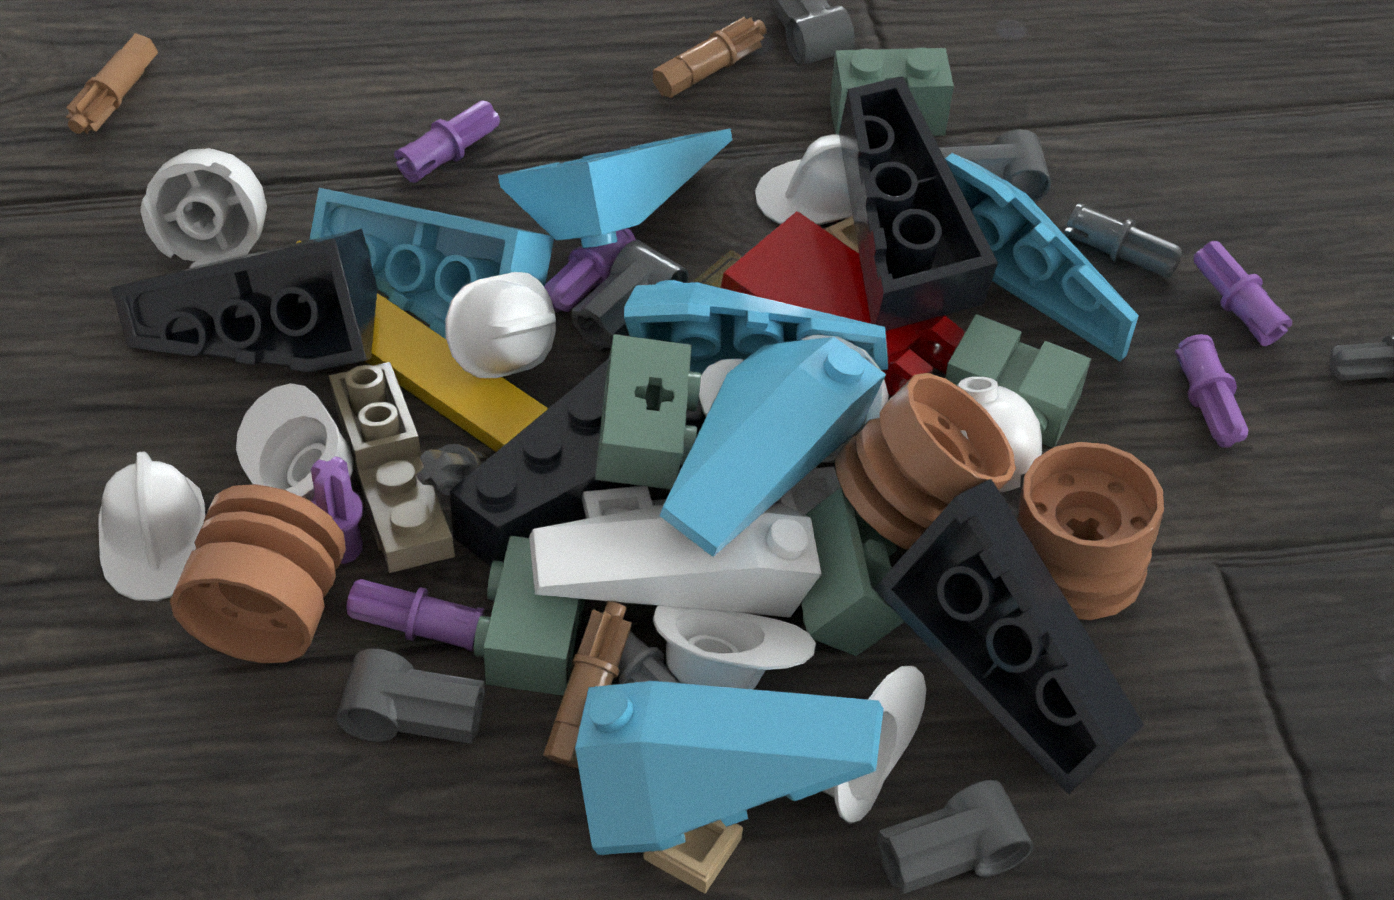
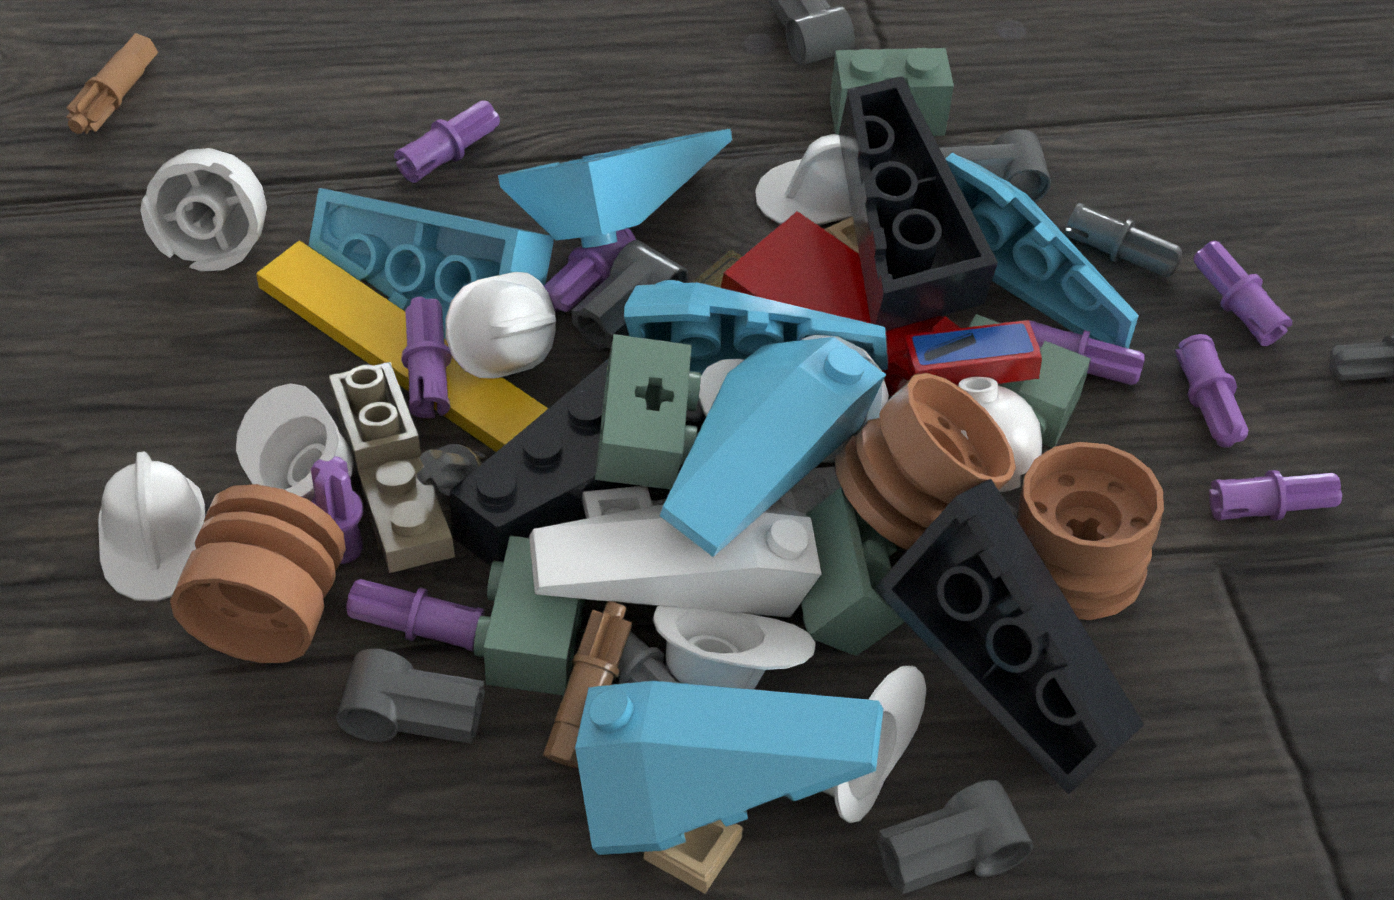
(278, 306): black wedge -> none
(426, 358): none -> medium lavender axle
(717, 51): medium nougat piece -> none
(993, 351): none -> slope
(1106, 359): none -> medium lavender axle
(1273, 495): none -> medium lavender axle

